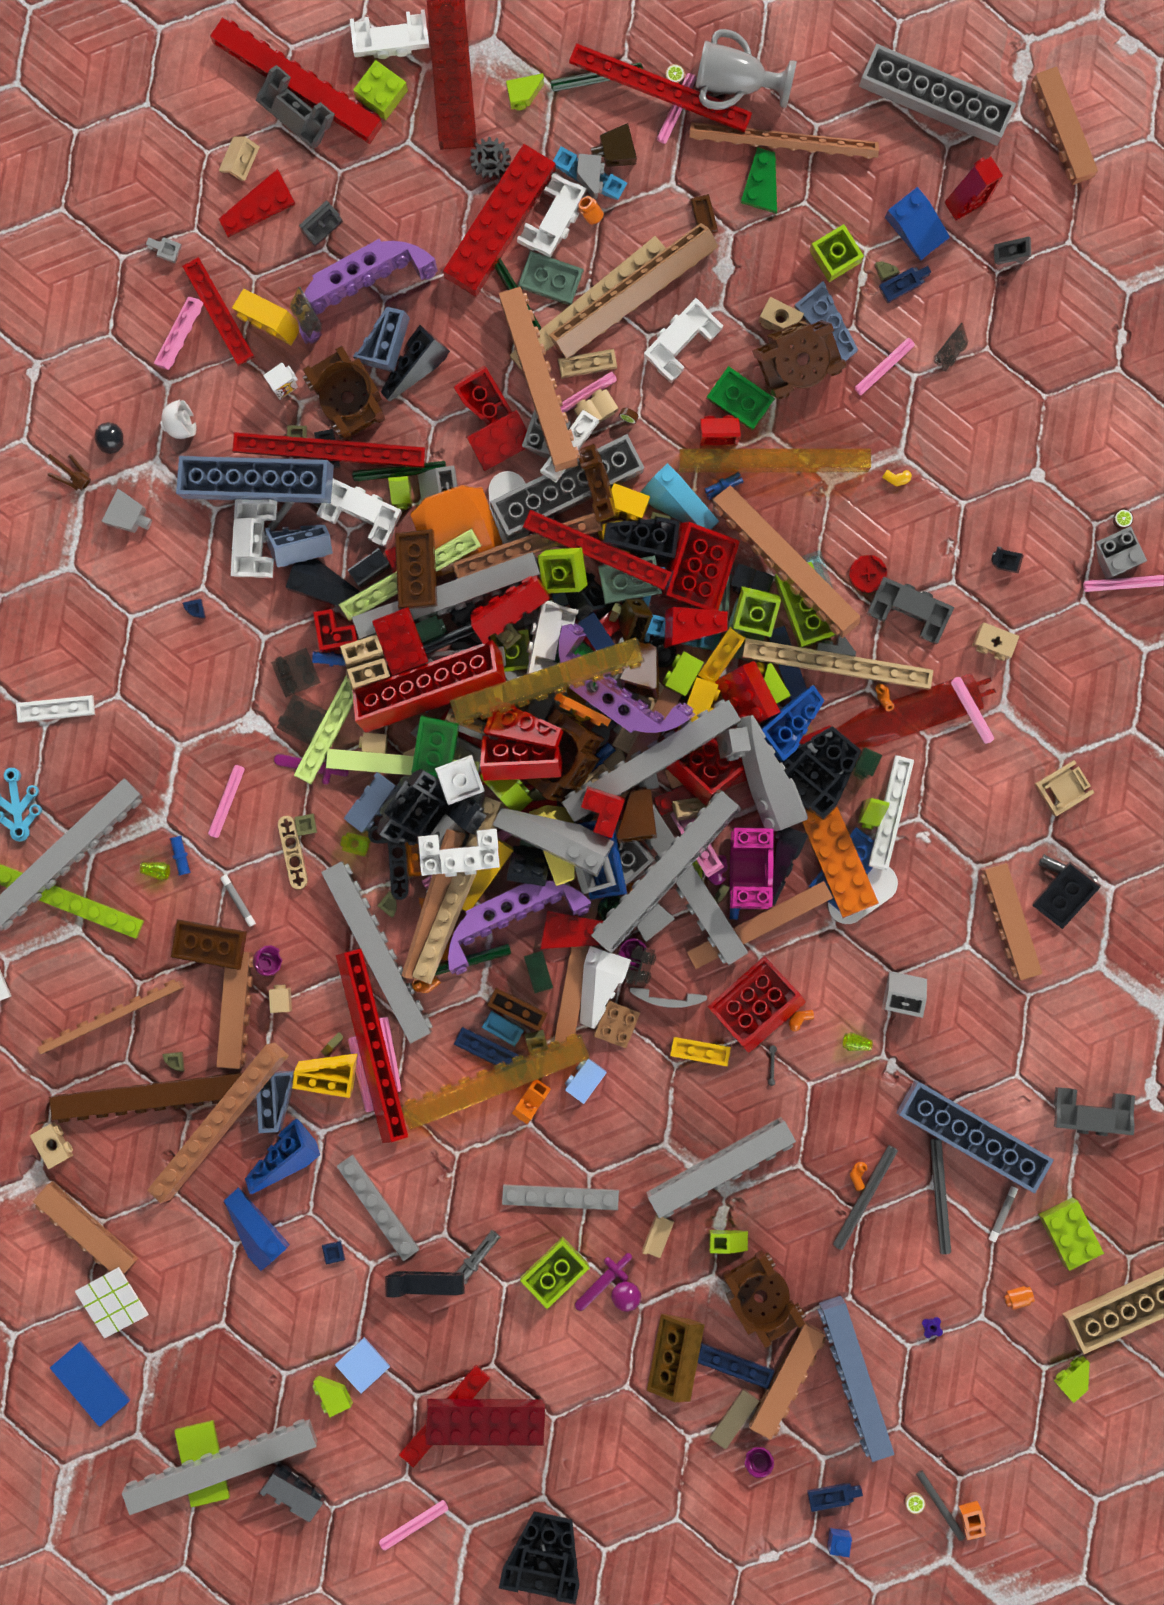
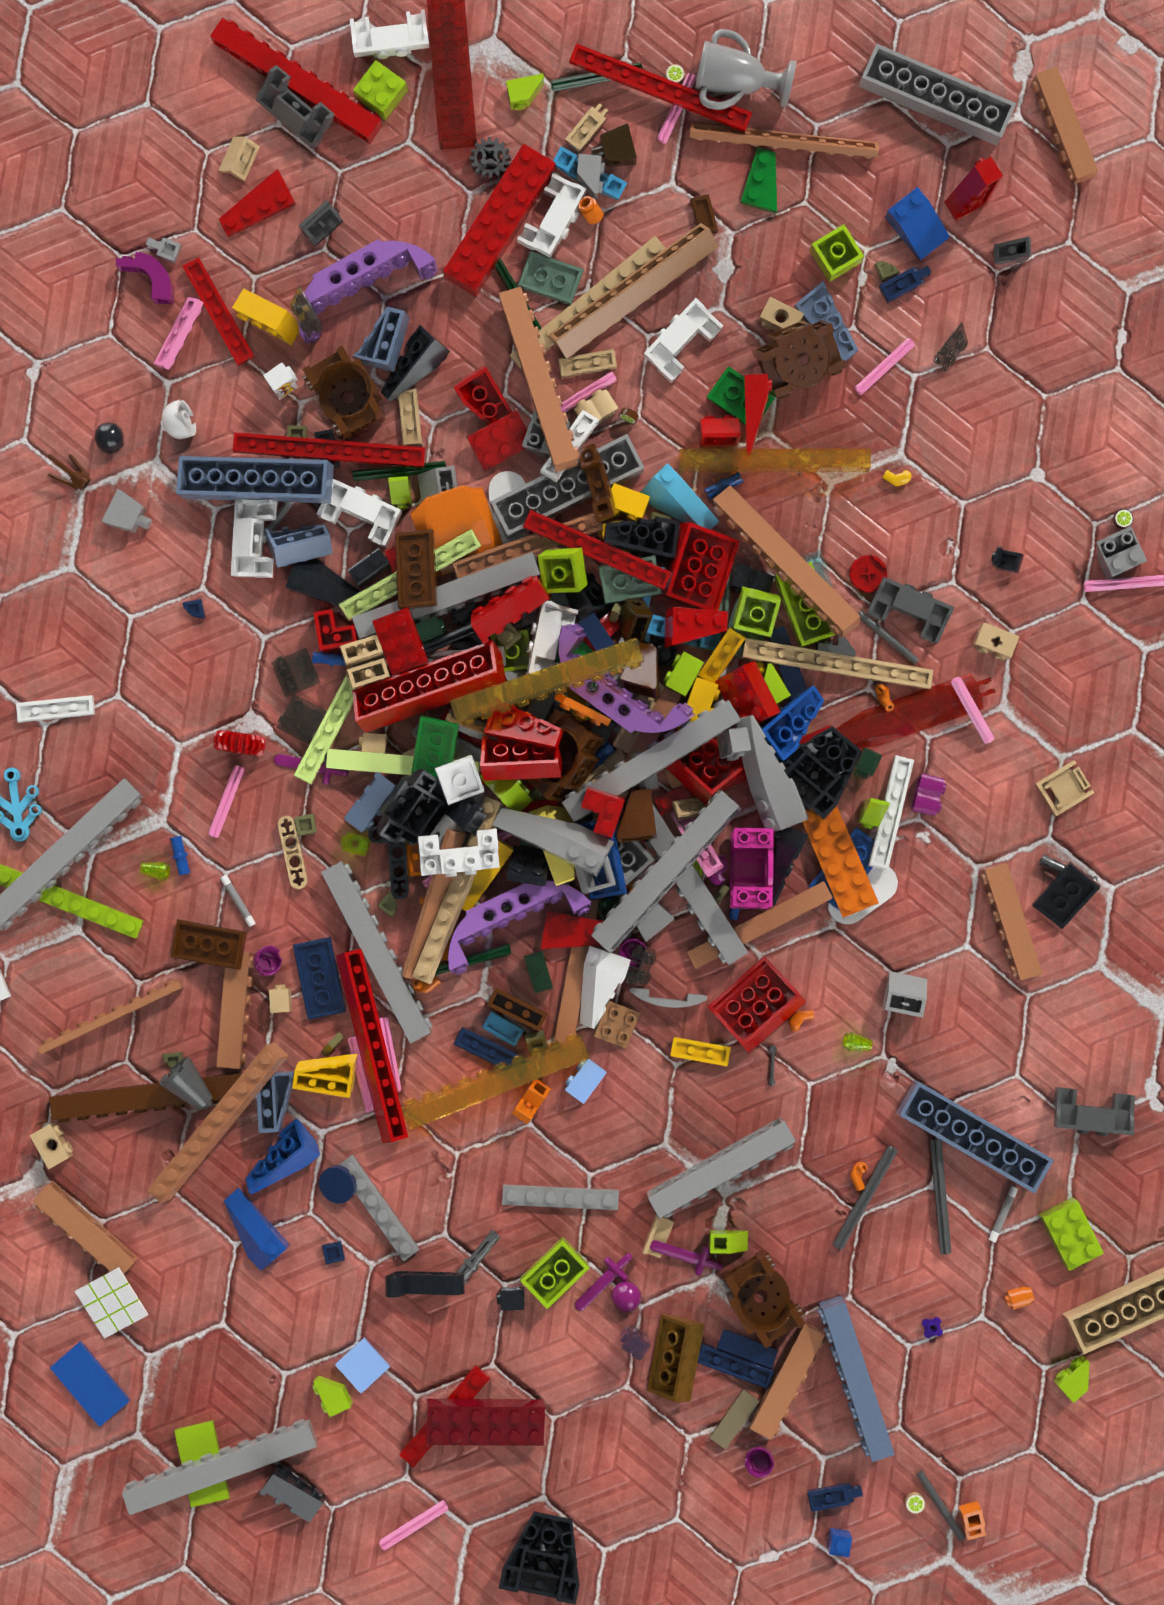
(161, 282): none -> magenta arch
(187, 1084): none -> dark grey cone
(239, 743): none -> red gear
(319, 978): none -> dark blue tile
(337, 1184): none -> dark blue tile
(410, 418): none -> tan tile
(511, 1298): none -> black brick
(587, 128): none -> tan hinge
(635, 1341): none -> clear purple brick
(699, 1260): none -> magenta sword
(747, 1348): none -> dark blue tile
(756, 397): none -> red wedge
(888, 638): none -> dark grey bar
(928, 794): none -> magenta brick

